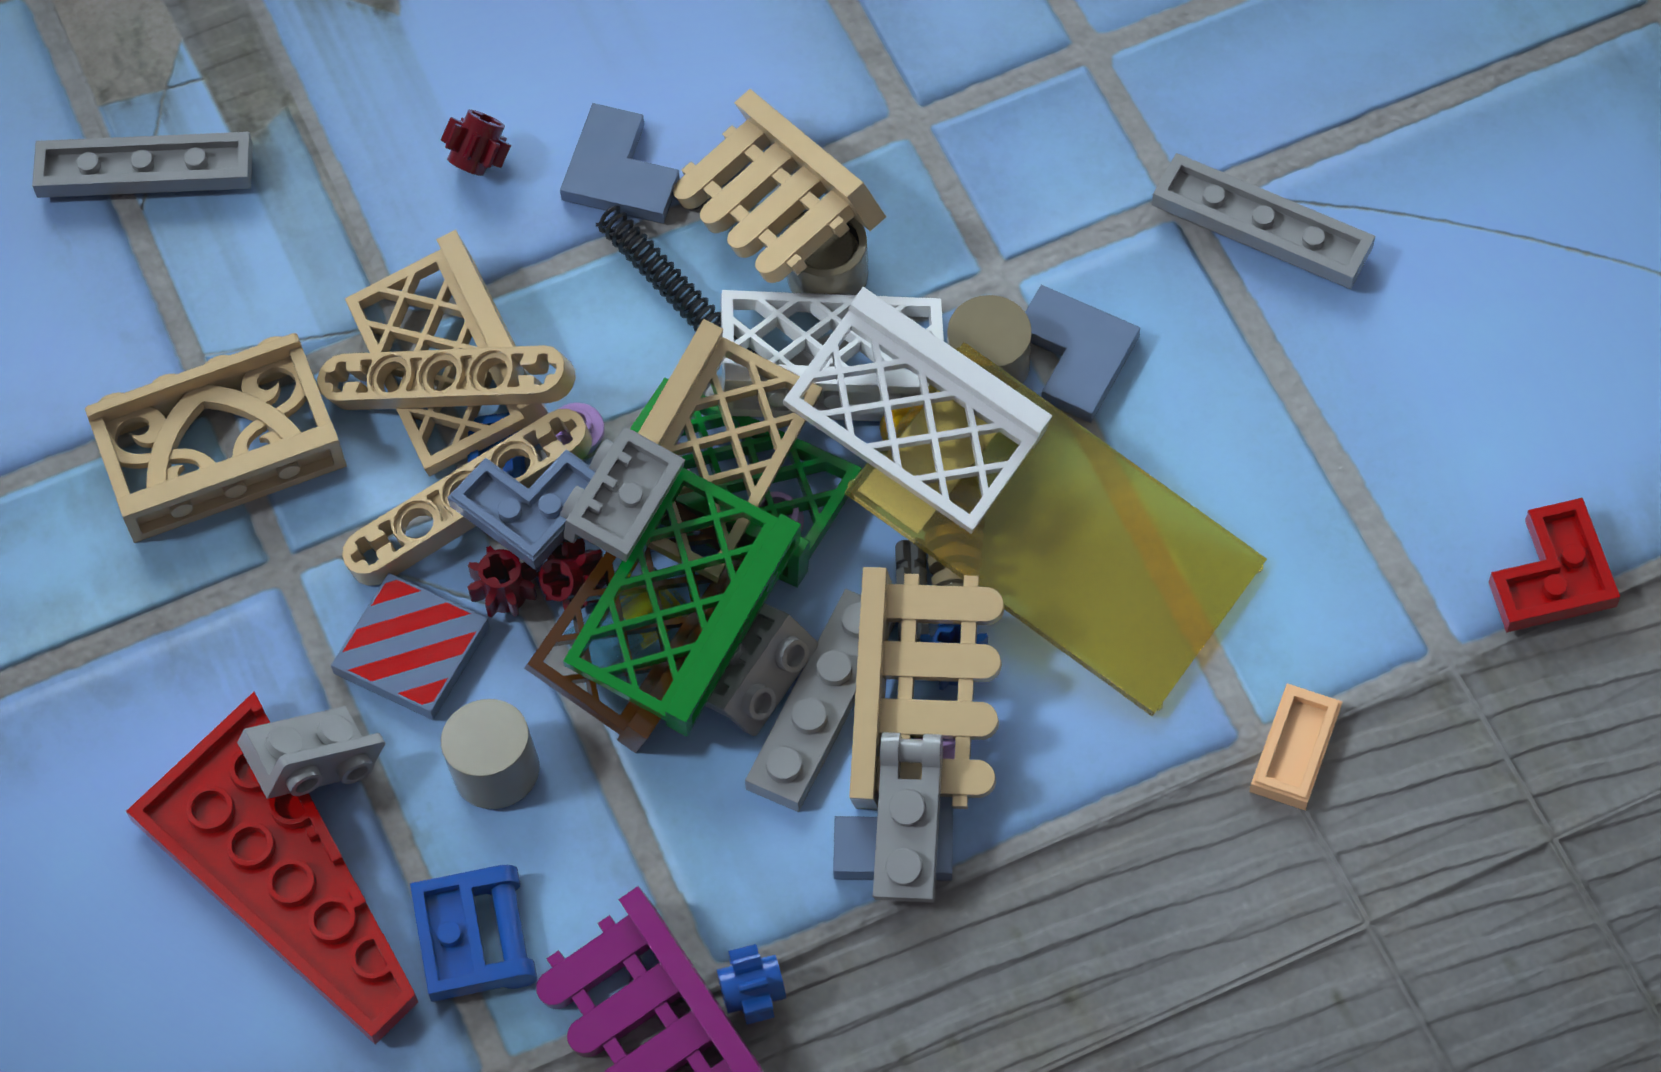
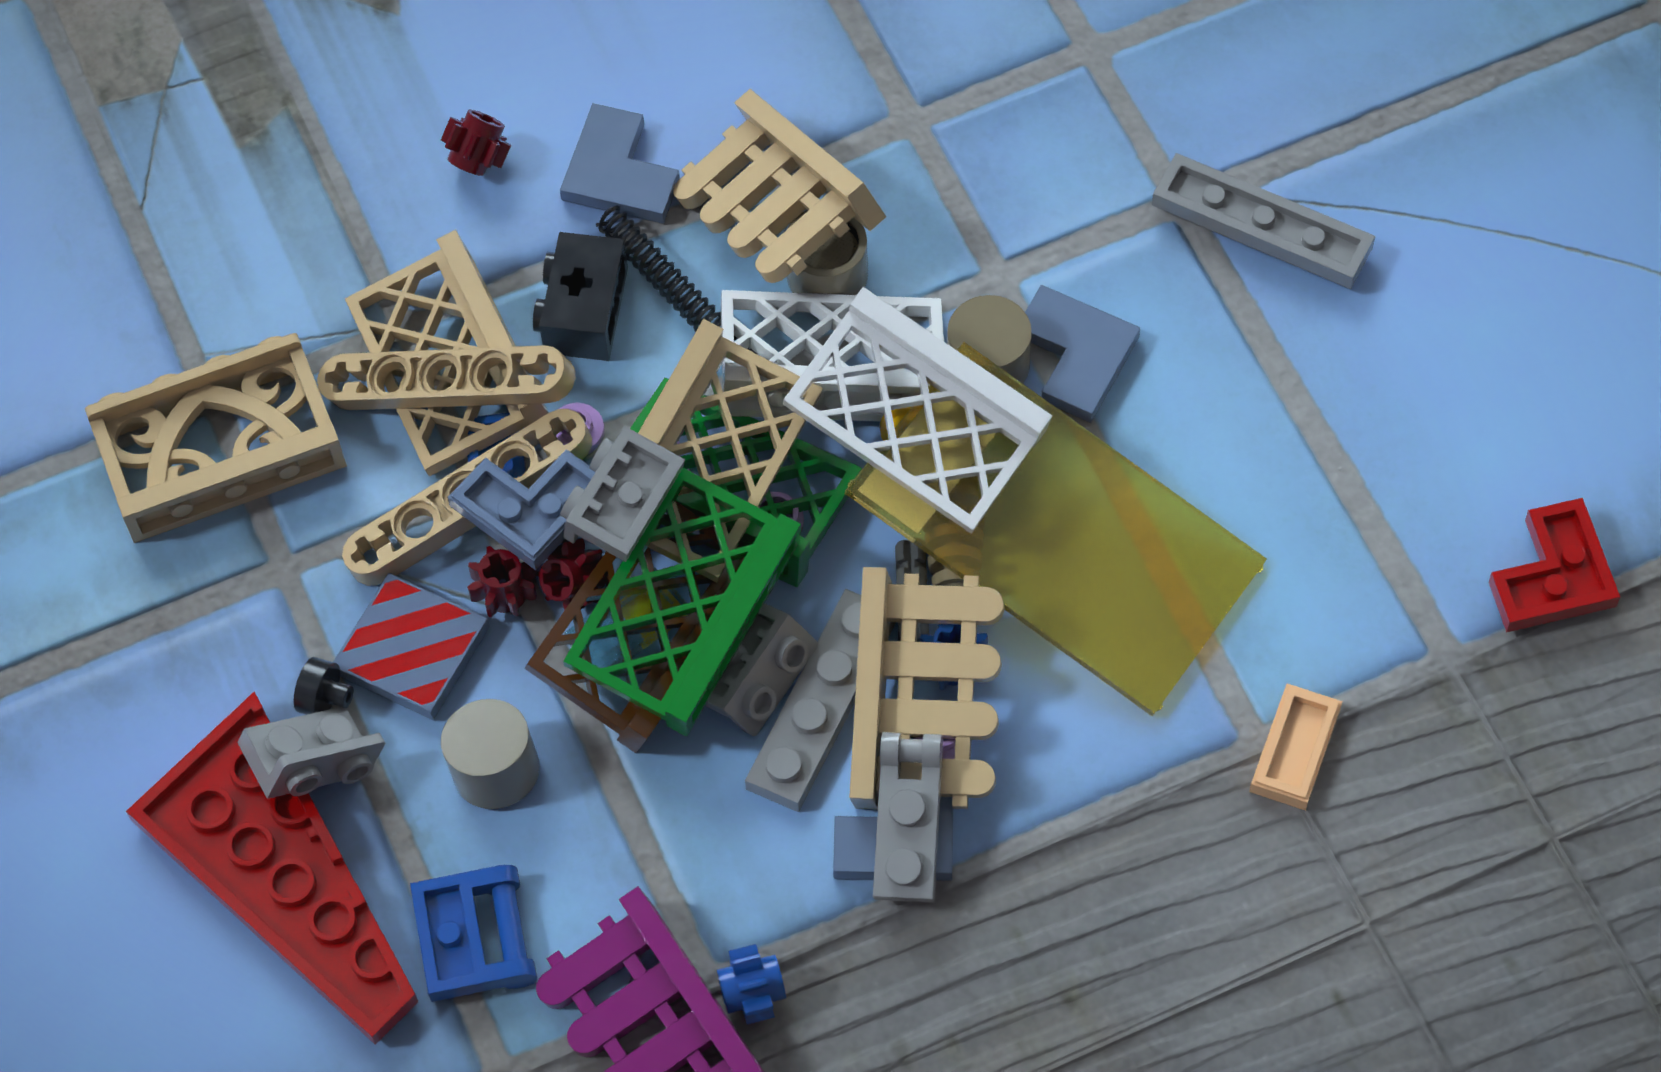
(142, 164): light grey plate -> none
(320, 687): none -> black tile
(582, 295): none -> black brick

